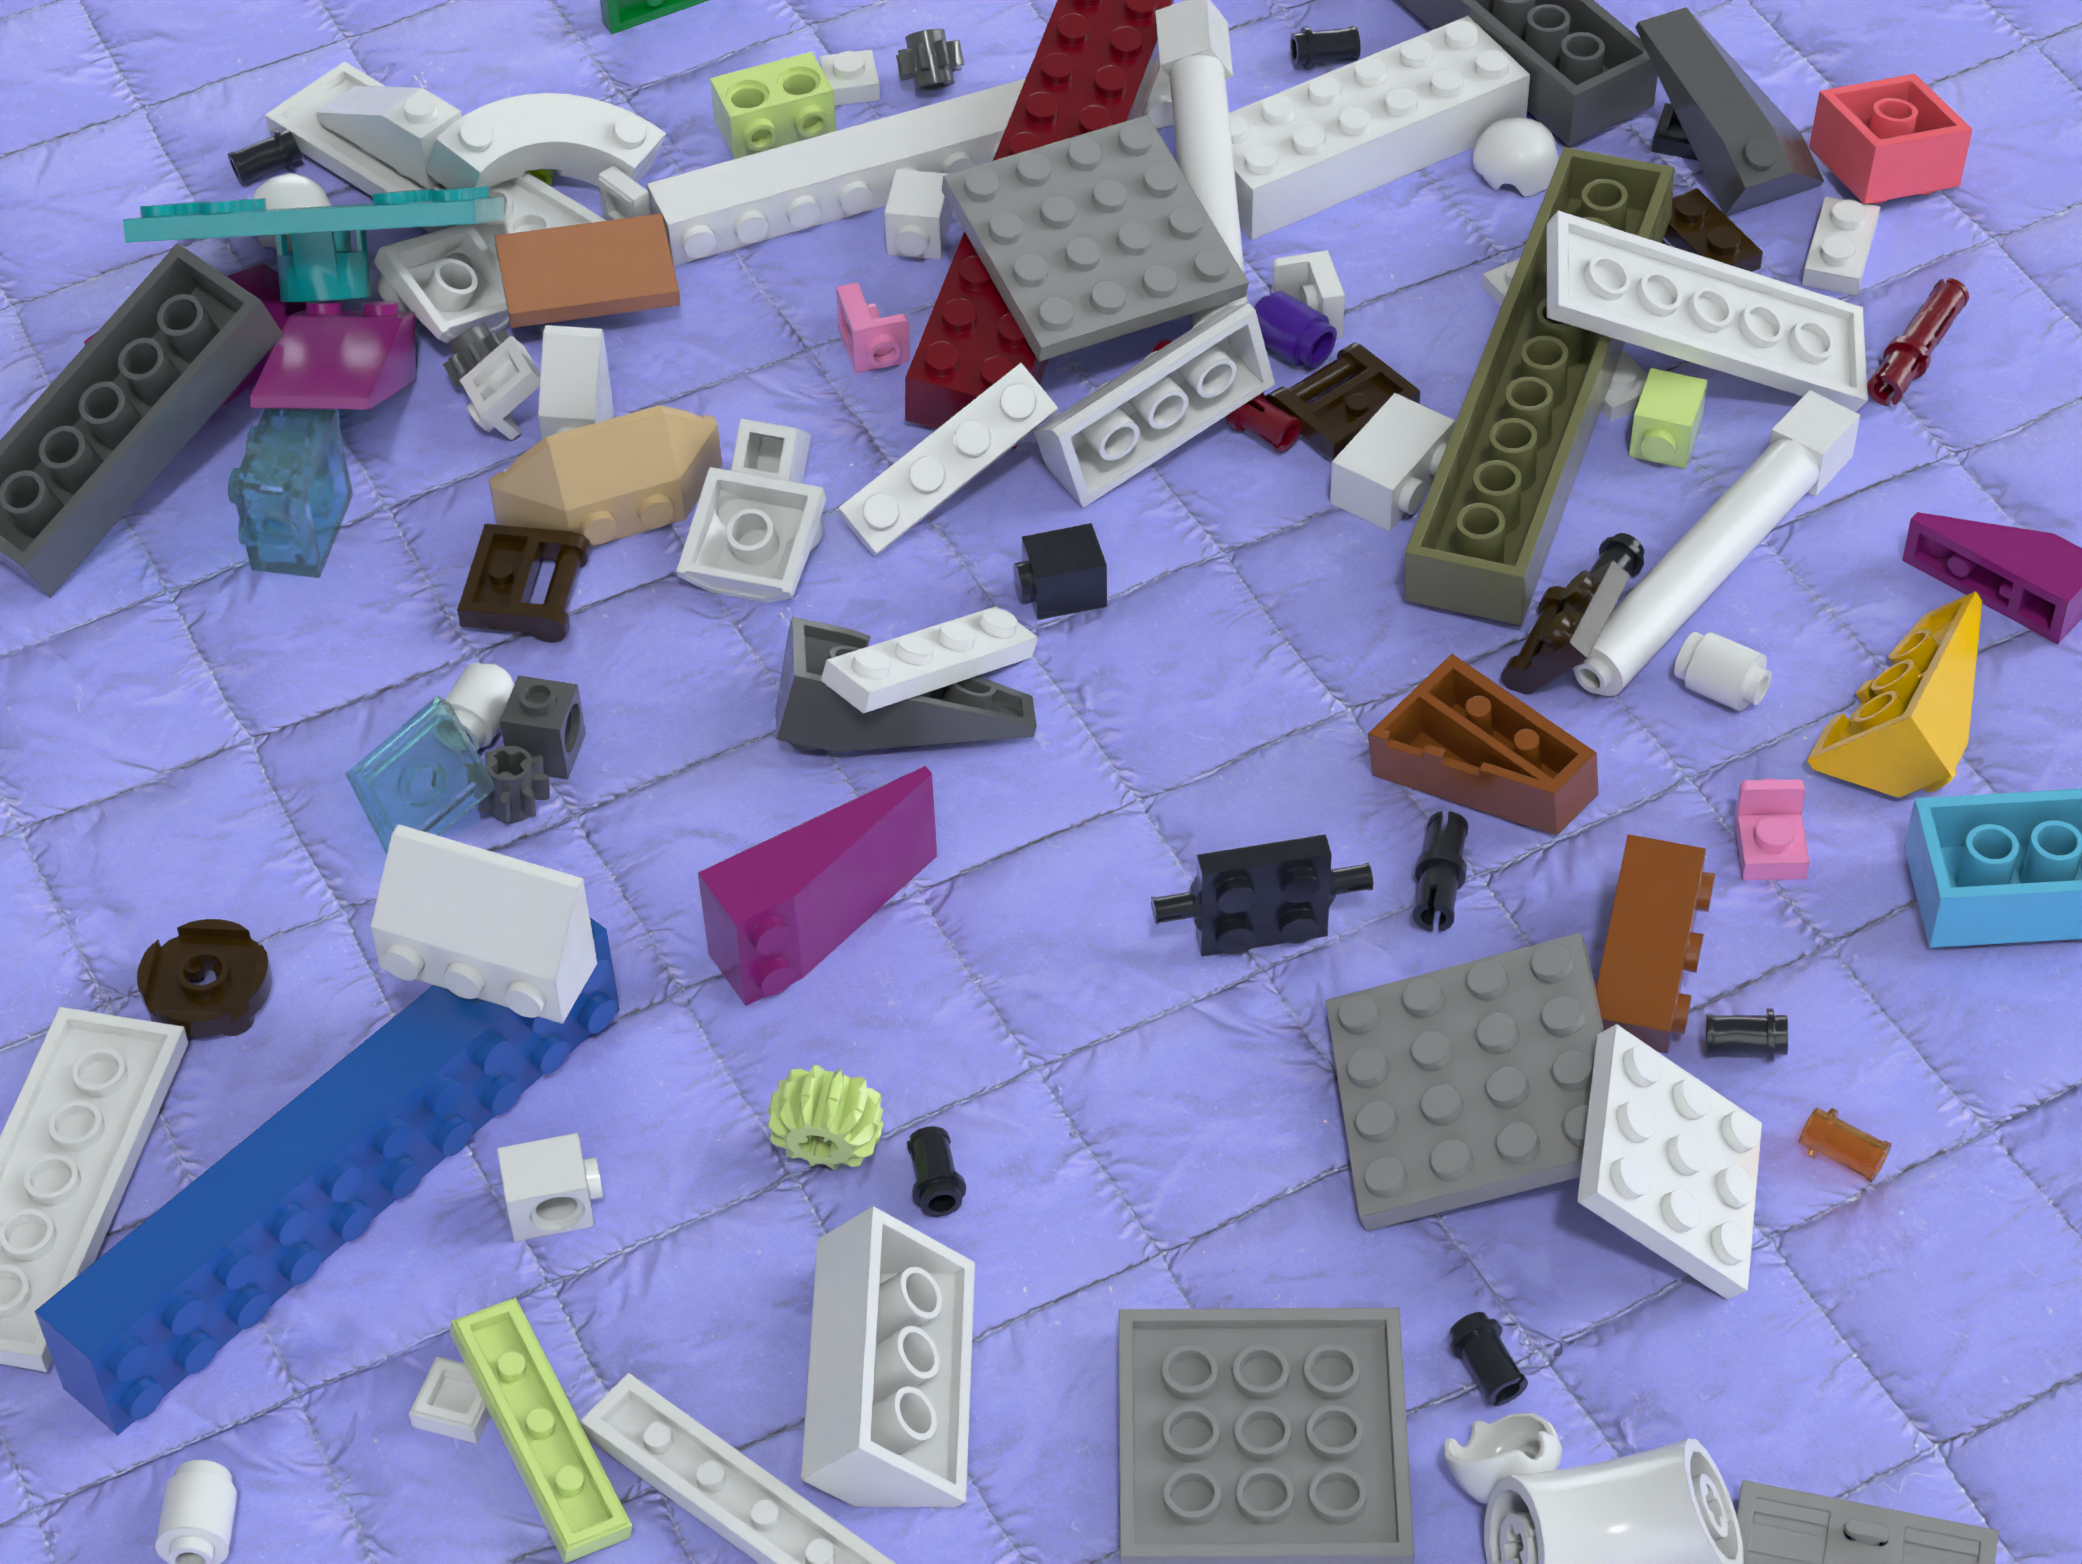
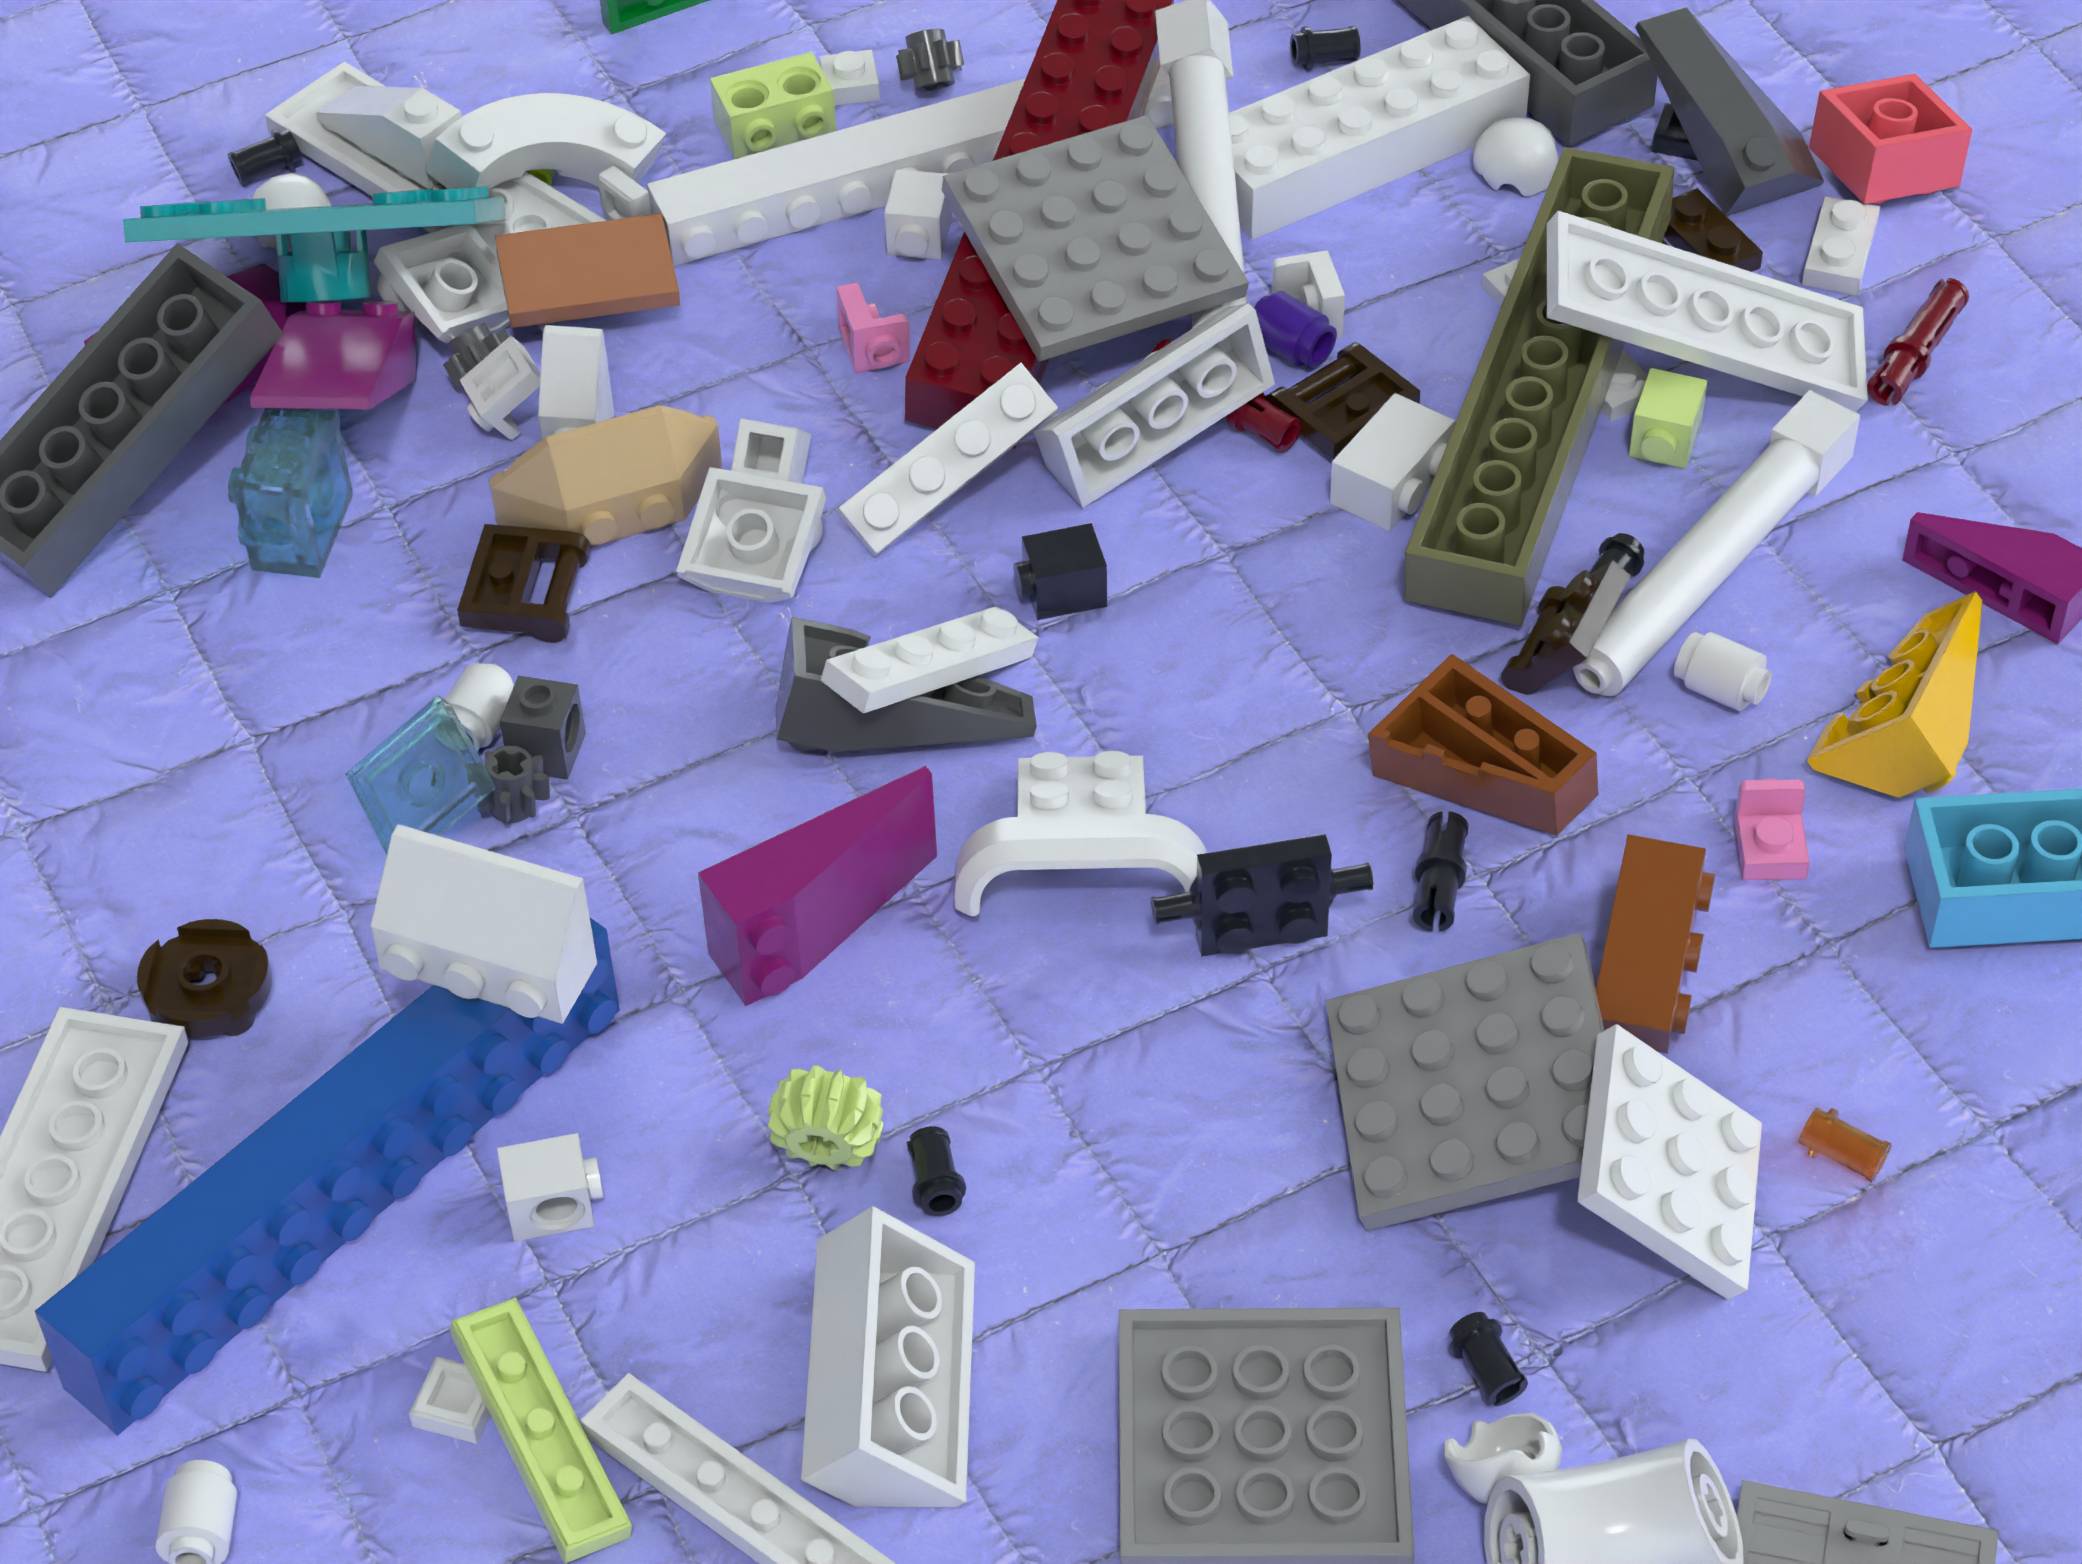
(1076, 818): none -> white piece
(1747, 1034): black pin -> none

